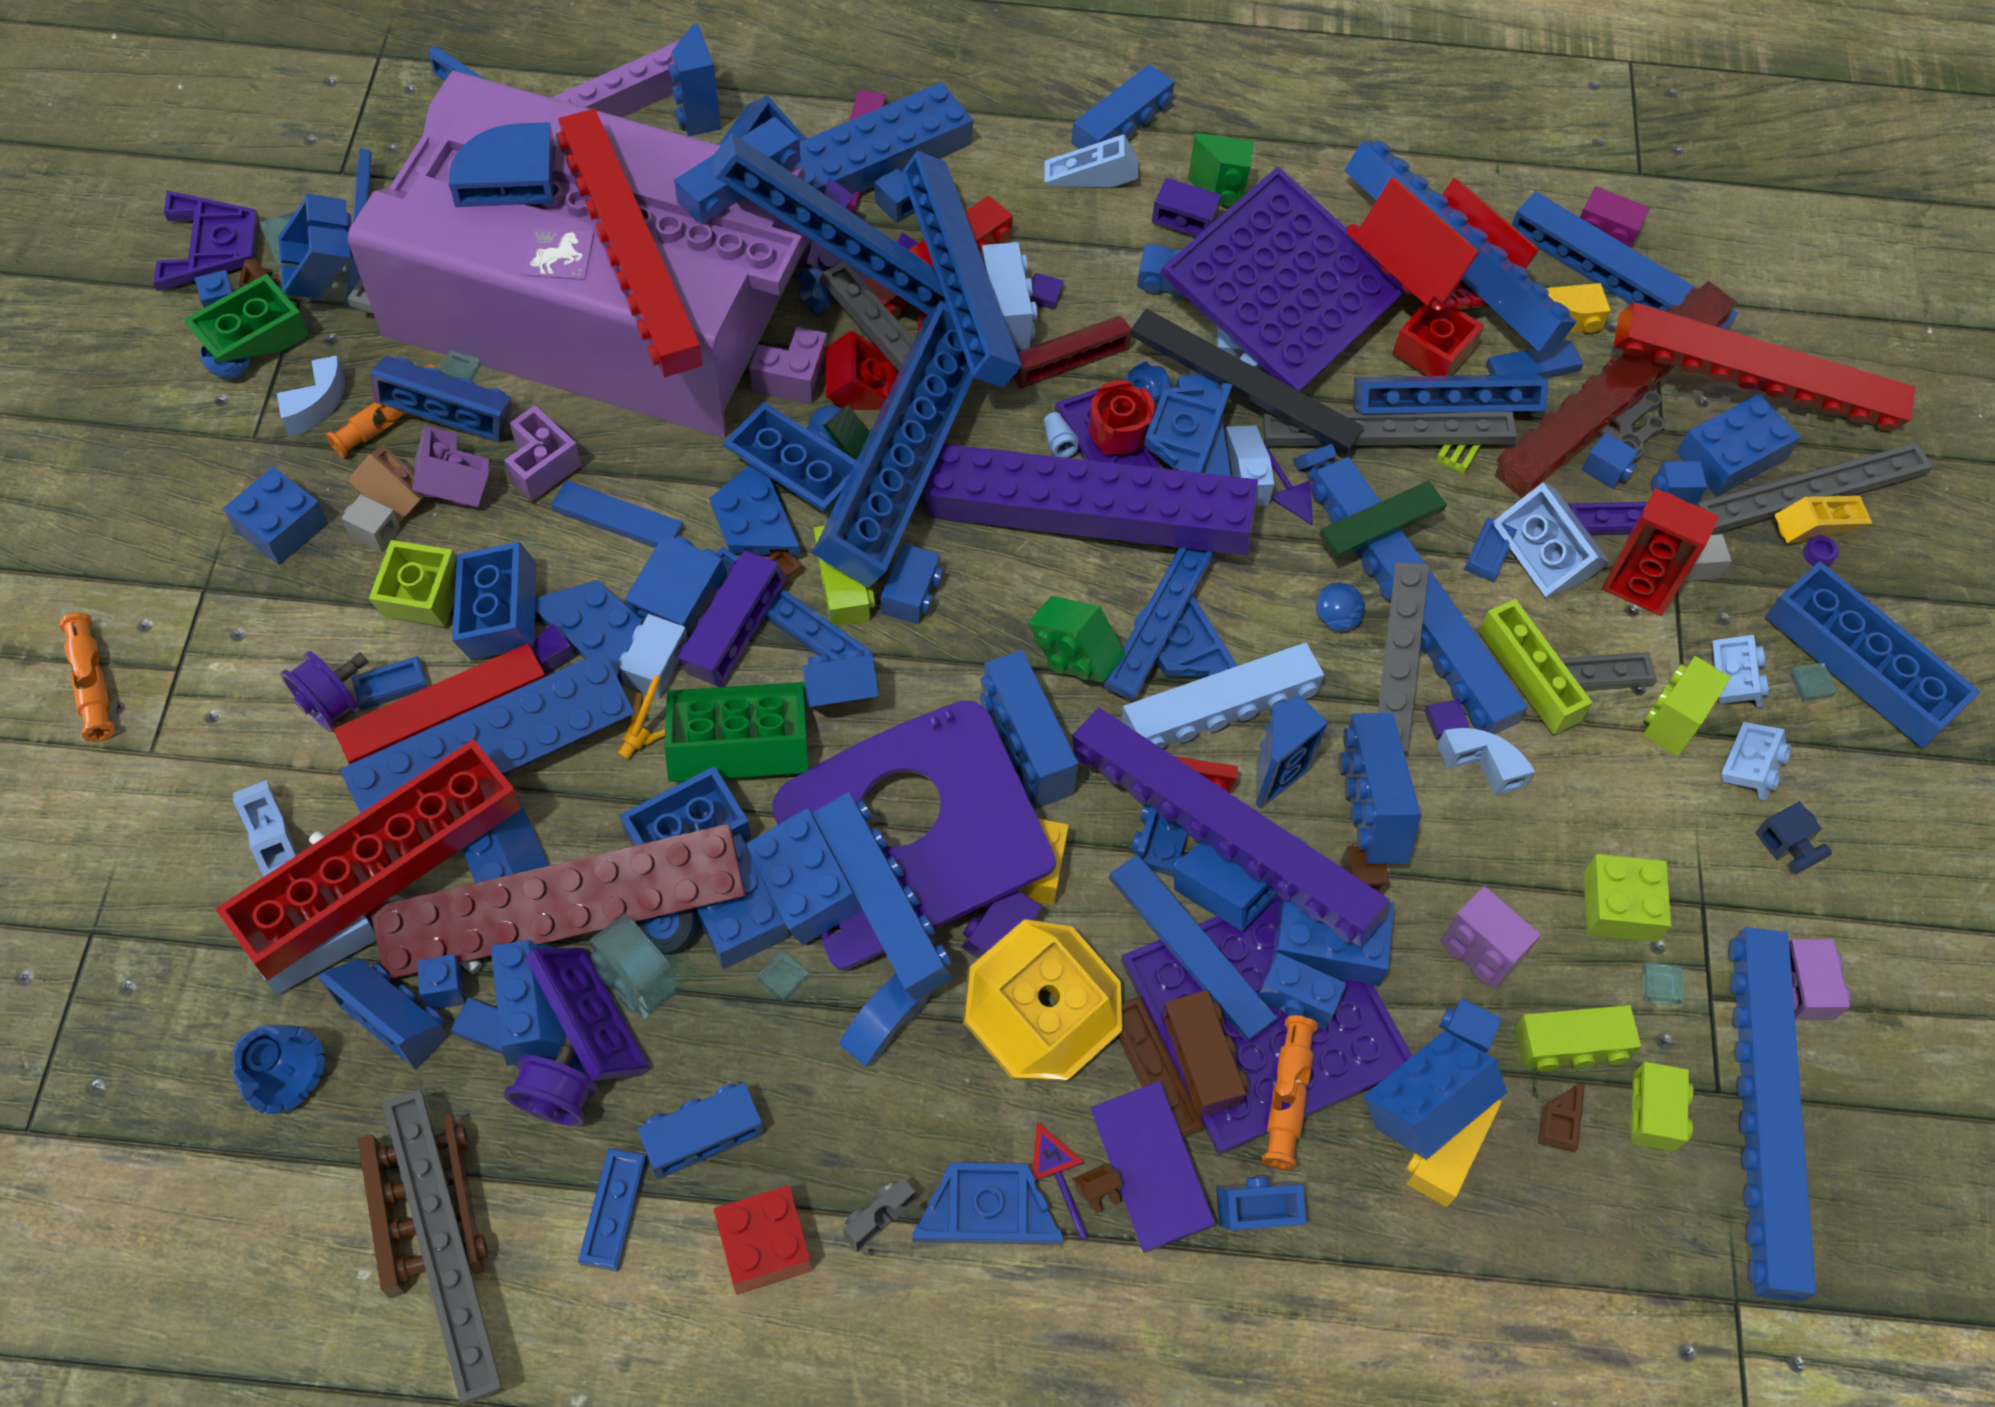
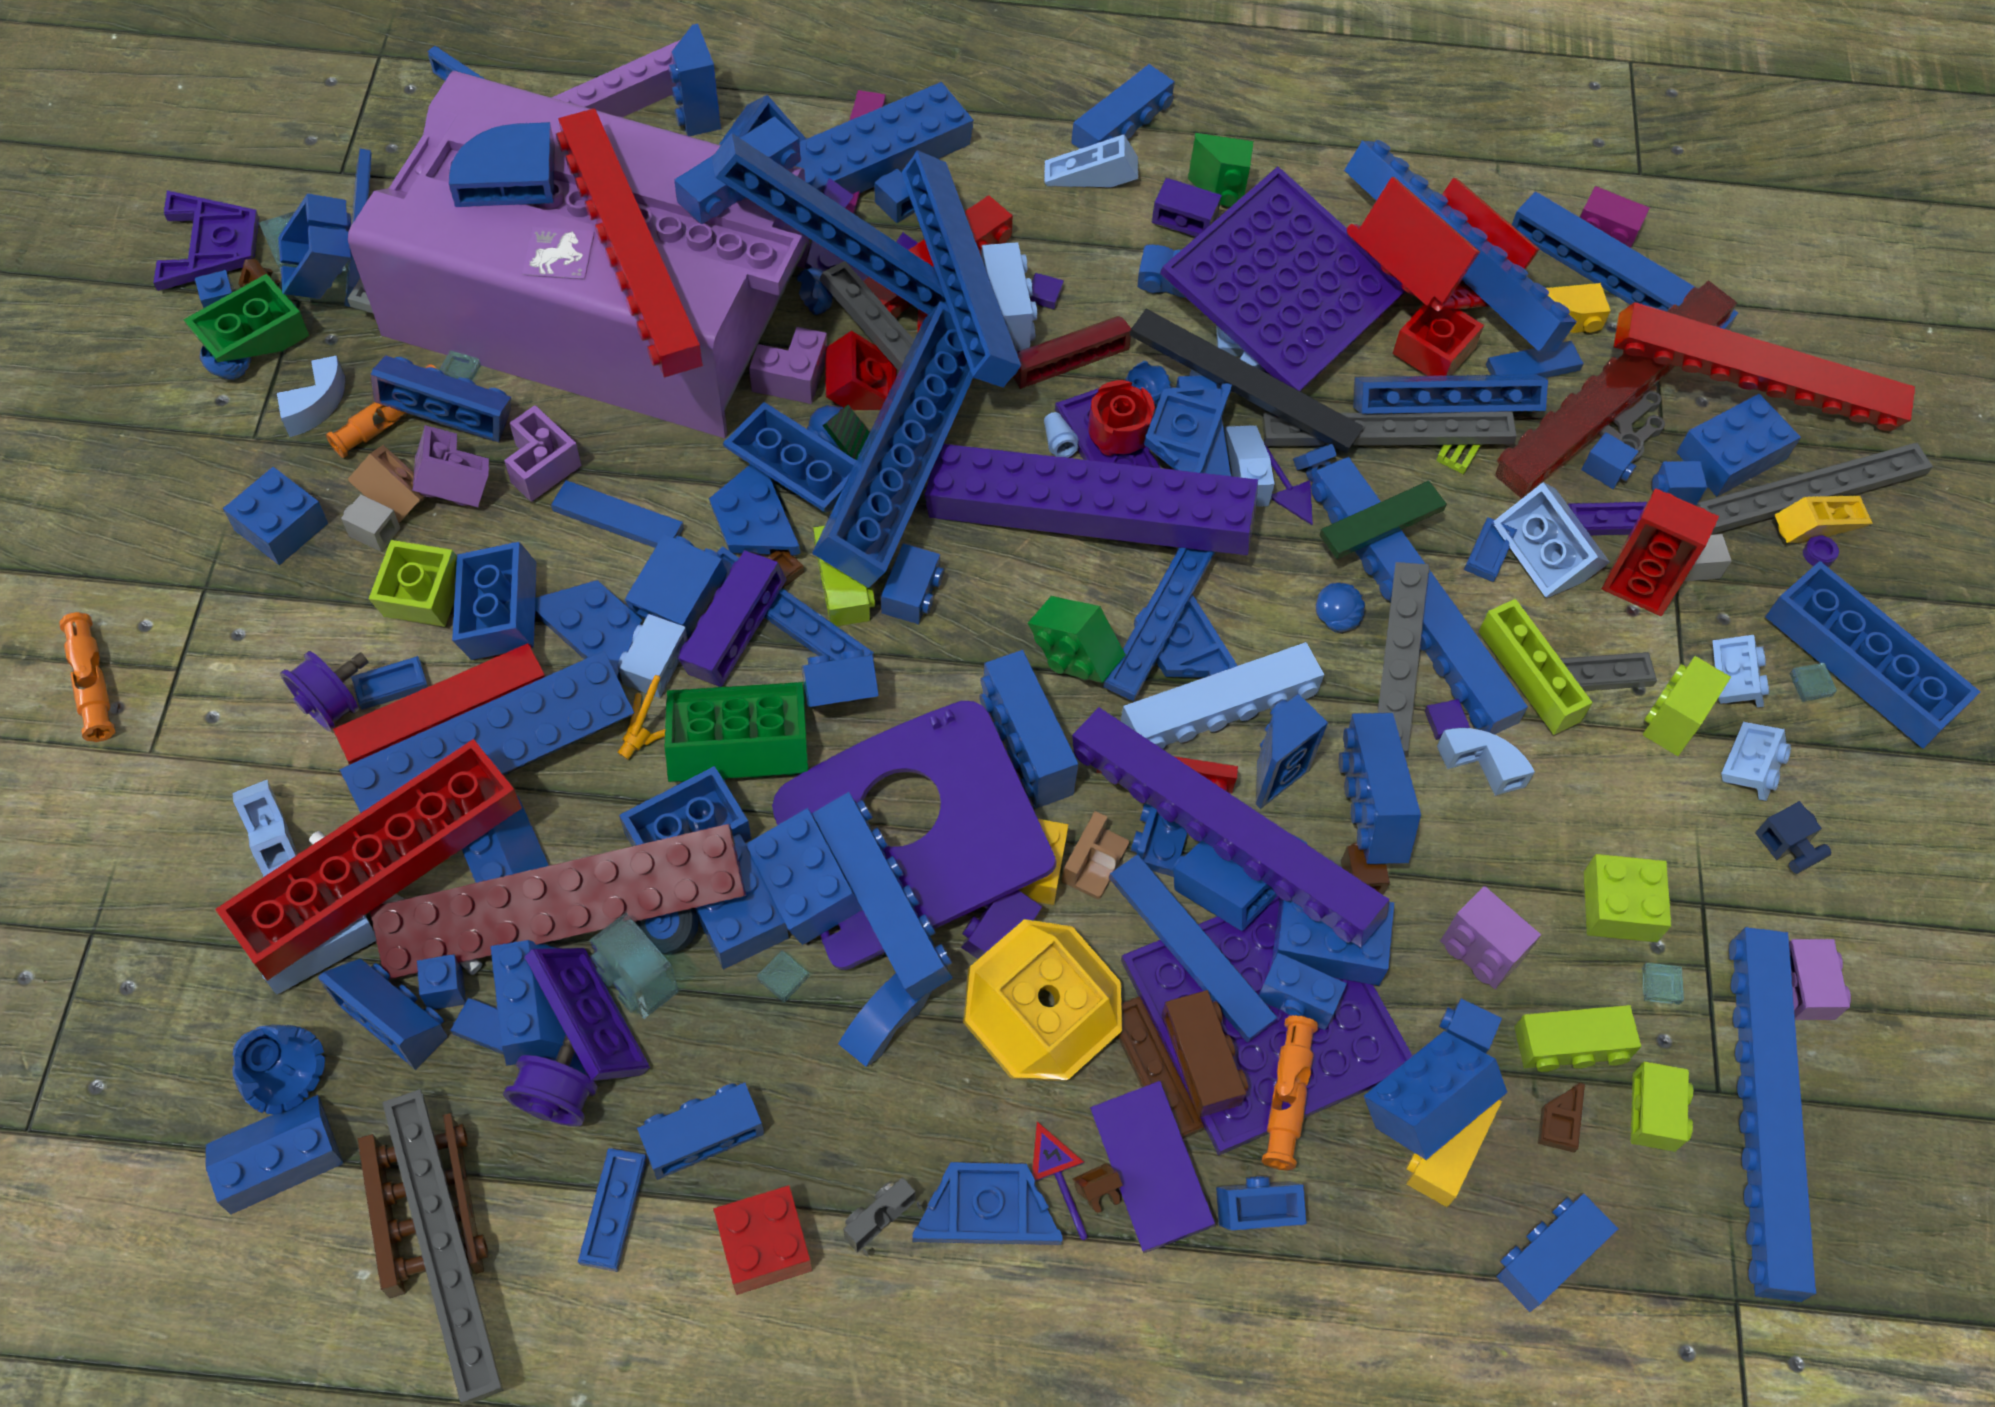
(271, 1156): none -> blue slope
(552, 649): dark purple slope -> none
(1094, 858): none -> medium nougat panel
(1555, 1251): none -> blue brick

